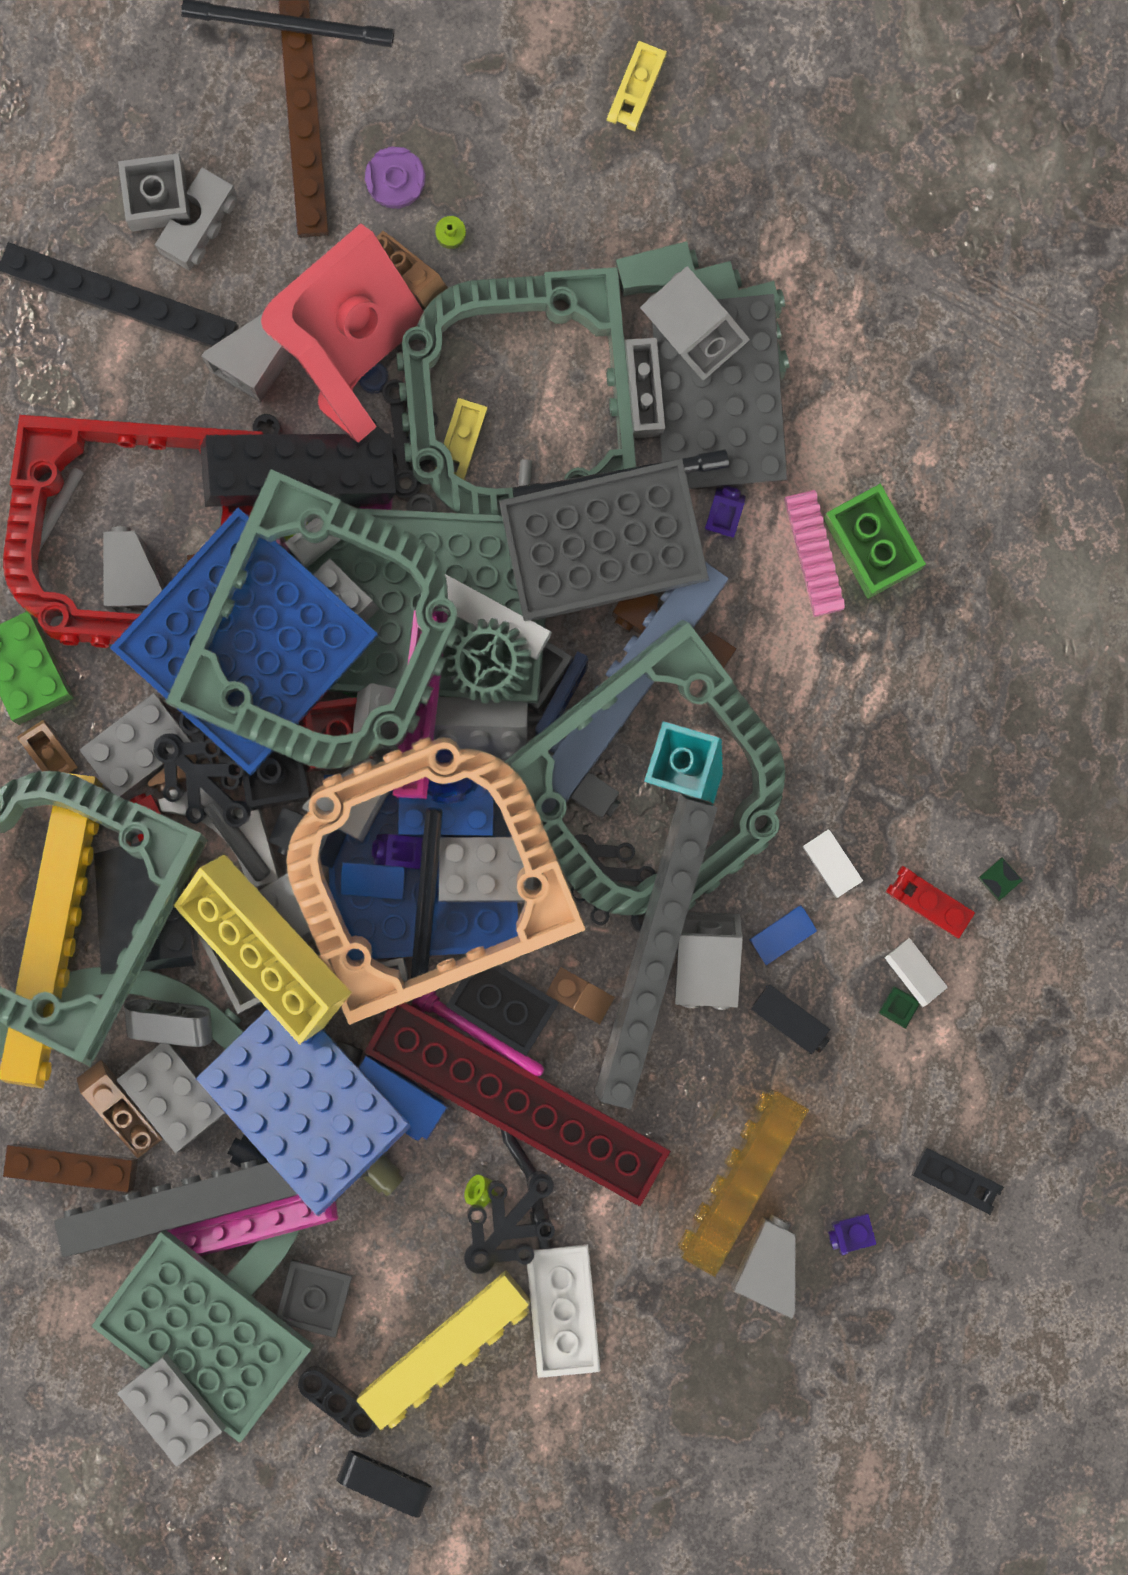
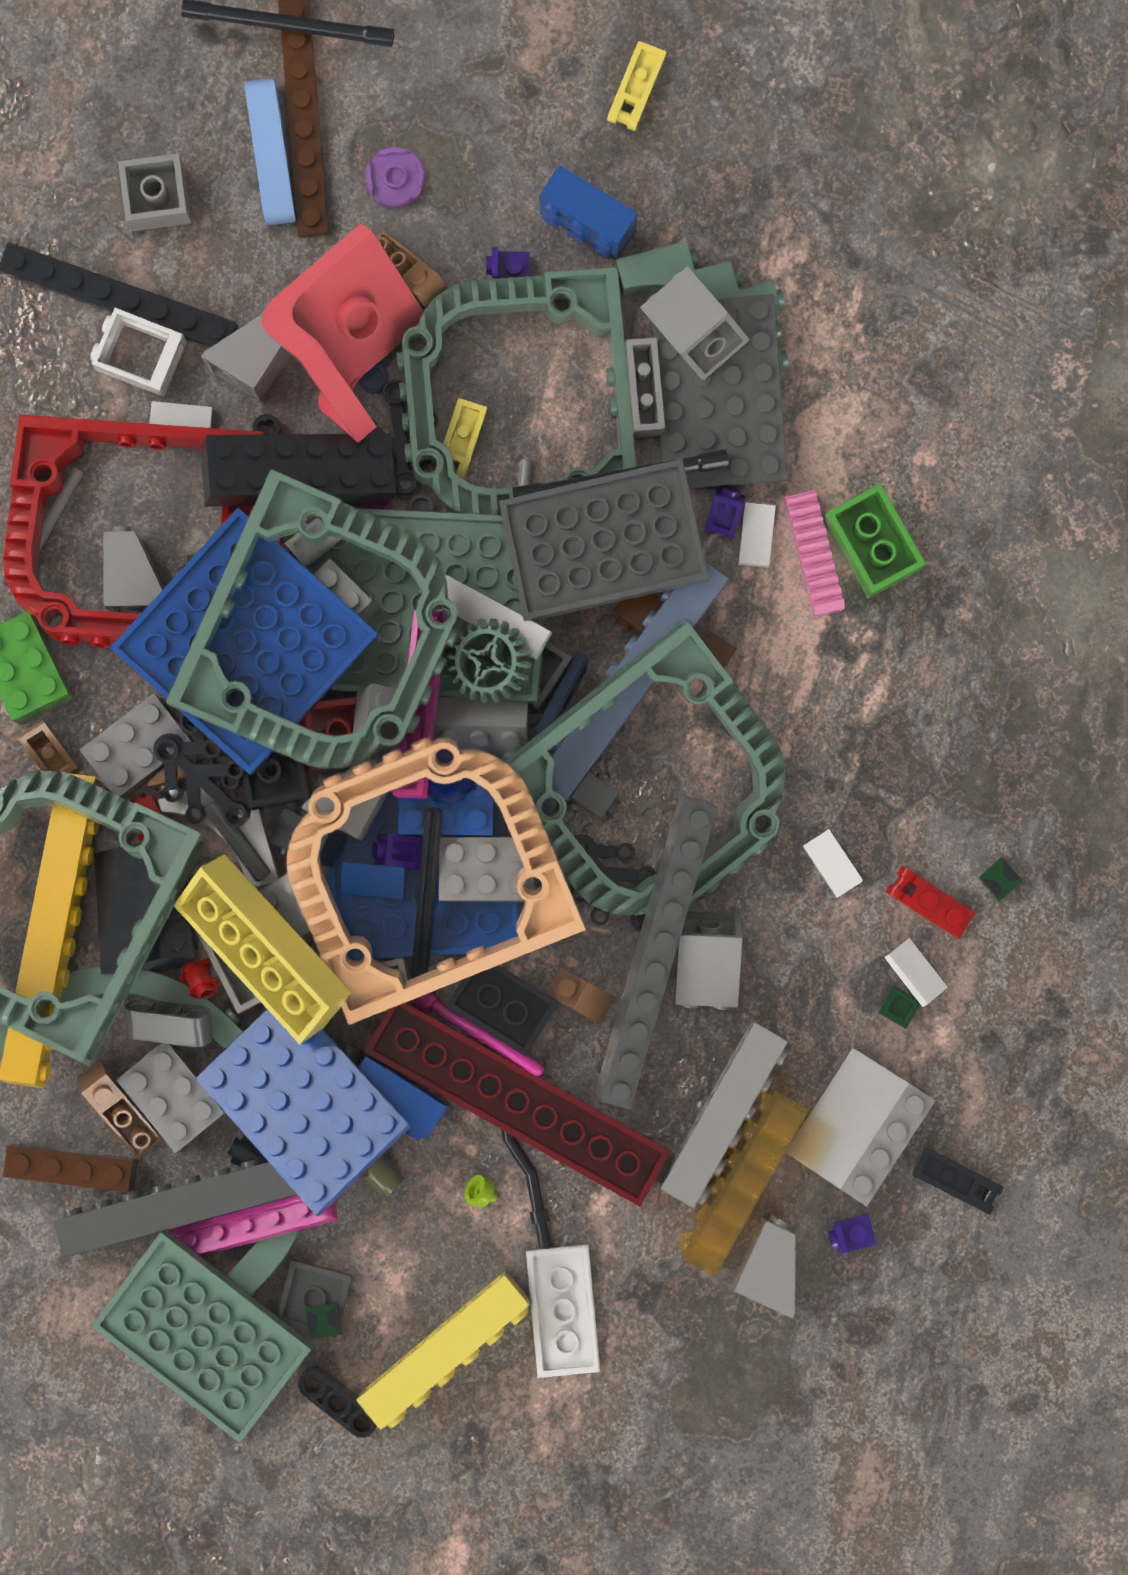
(167, 362): none -> white window
(171, 1410): light grey plate -> none
(181, 415): none -> white tile
(187, 242): light grey arch -> none
(199, 979): none -> red brick
(270, 151): none -> light blue beam
(323, 1320): none -> dark green tile
(384, 1483): black beam -> none
(450, 238): lime tile -> none
(506, 1227): black plant -> none
(507, 264): none -> dark purple bracket
(587, 213): none -> blue brick
(686, 762): teal slope -> none
(723, 1114): none -> light grey brick
(756, 535): none -> white tile
(783, 935): blue slope -> none
(791, 1020): black brick -> none
(860, 1126): none -> light grey slope

